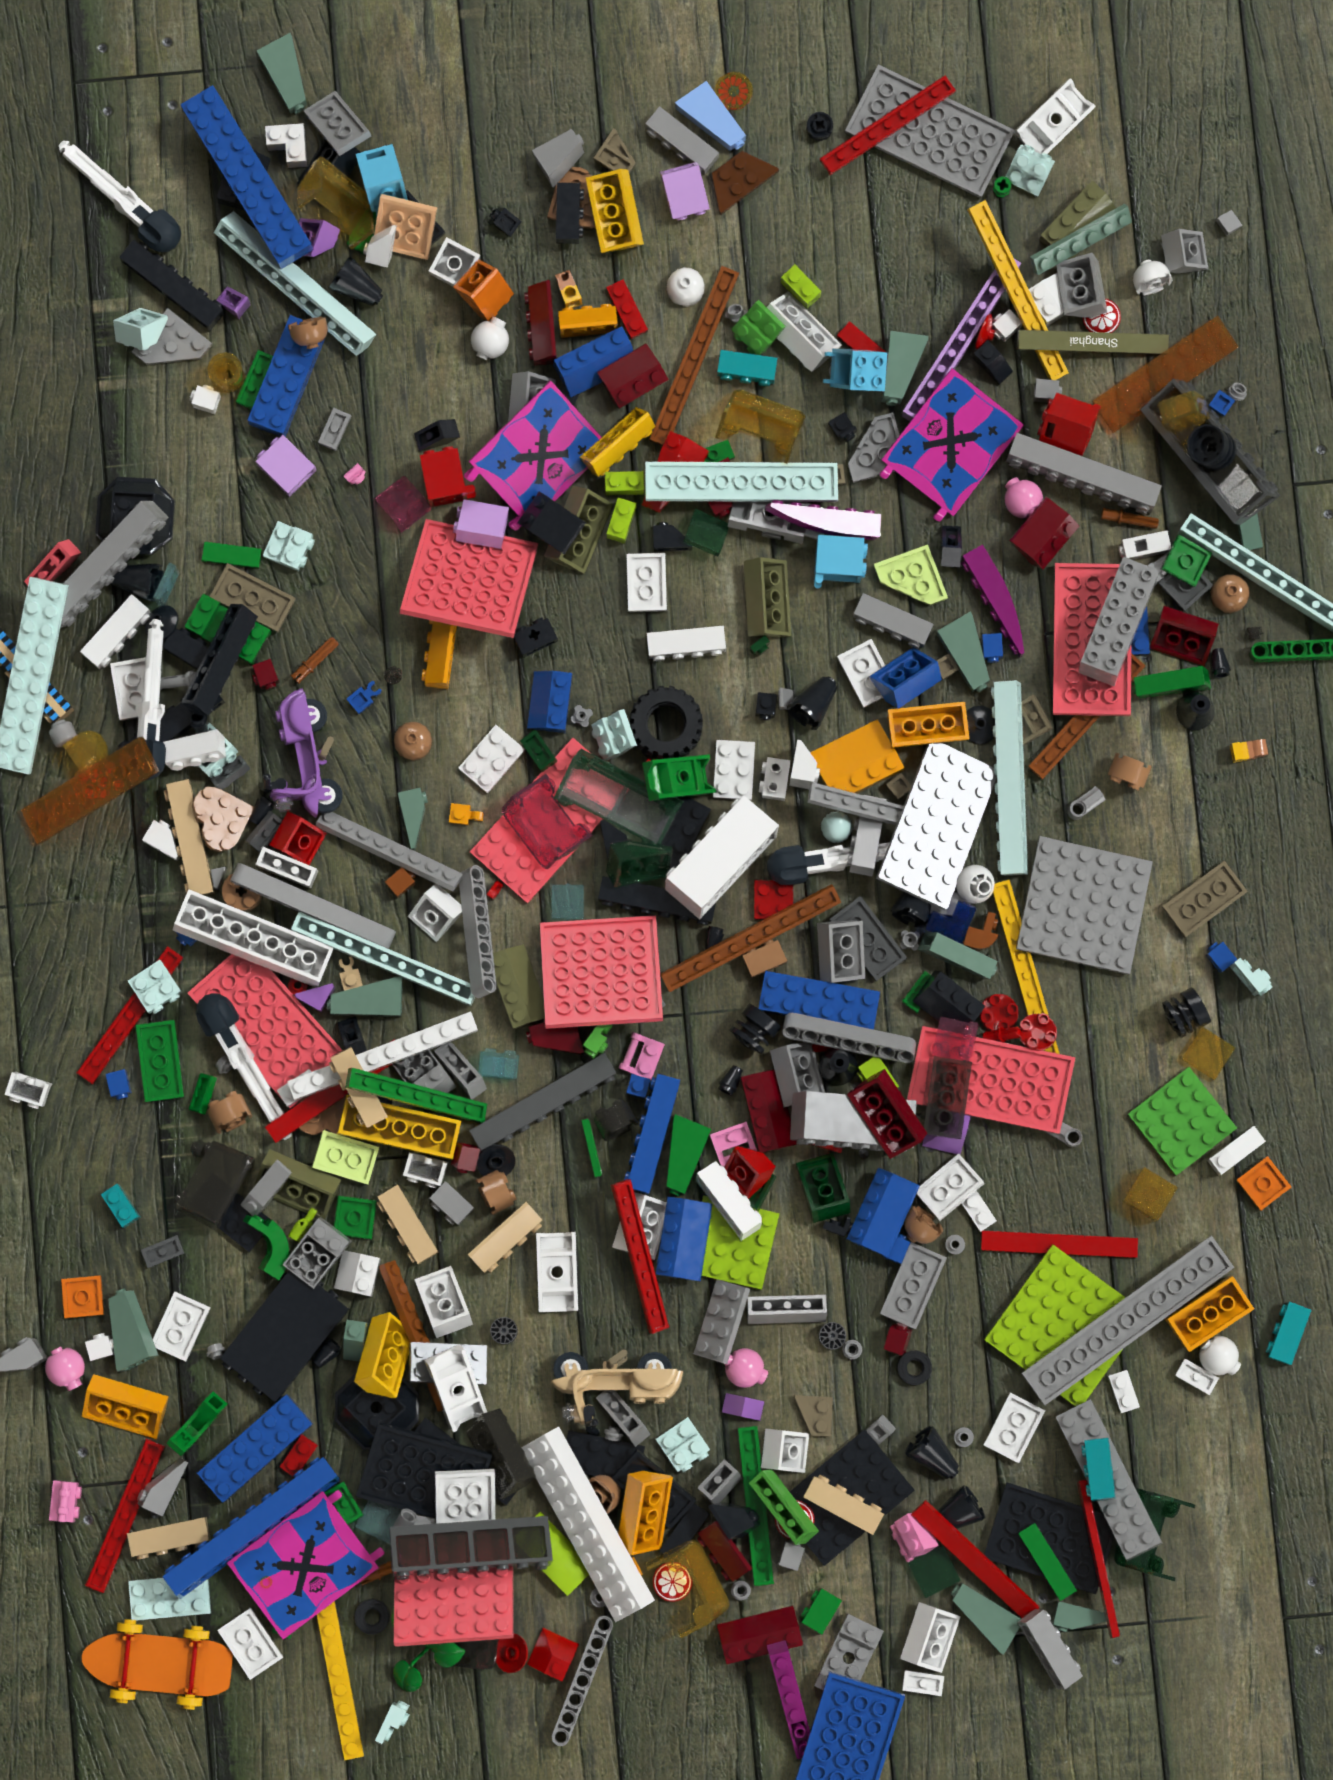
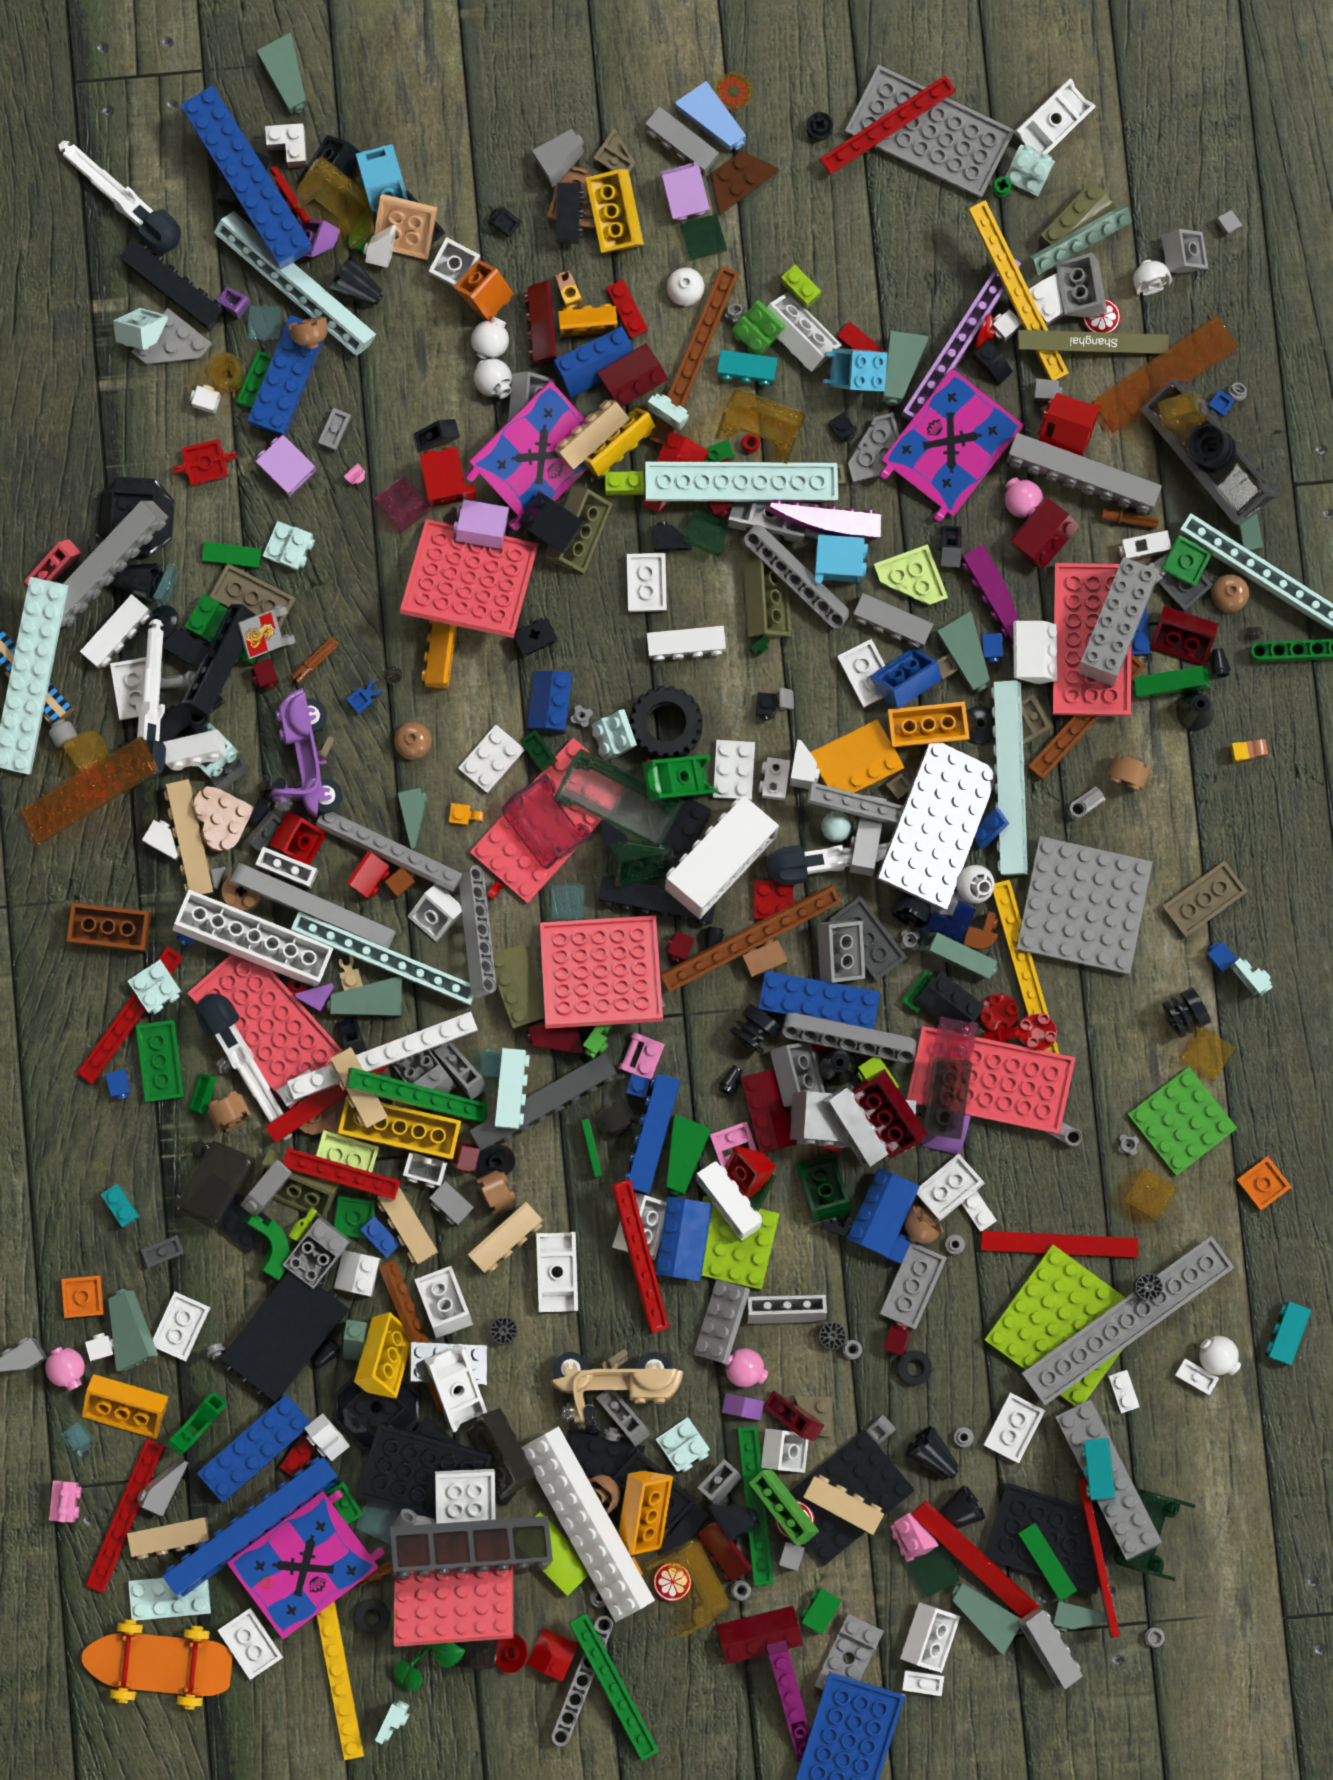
(28, 1090): white window -> none
(78, 1437): none -> clear light blue window
(109, 927): none -> dark orange brick
(205, 462): none -> red plate
(262, 632): none -> flag
(264, 322): none -> clear light blue piece
(289, 196): none -> red plate
(327, 1437): none -> white brick
(337, 123): light grey plate -> none
(341, 1173): none -> red plate
(369, 875): none -> slope
(379, 1236): none -> blue plate
(493, 378): none -> white brick
(511, 1088): none -> light aqua brick
(591, 433): none -> tan brick
(613, 1686): none -> green plate
(621, 520): lime brick -> none
(664, 409): none -> light aqua plate
(680, 947): none -> dark red brick
(703, 237): none -> clear green tile
(750, 437): none -> red plate
(793, 1416): none -> dark red slope
(794, 567): none -> light grey beam
(813, 702): black cone -> none
(855, 1127): none -> brick
(990, 828): none -> blue plate
(1035, 651): none -> white slope
(1123, 1145): none -> light grey plate
(1148, 1286): none -> wheel
(1154, 1637): none -> light grey plate
(1209, 1313): light orange slope -> none
(1236, 1151): white slope -> none

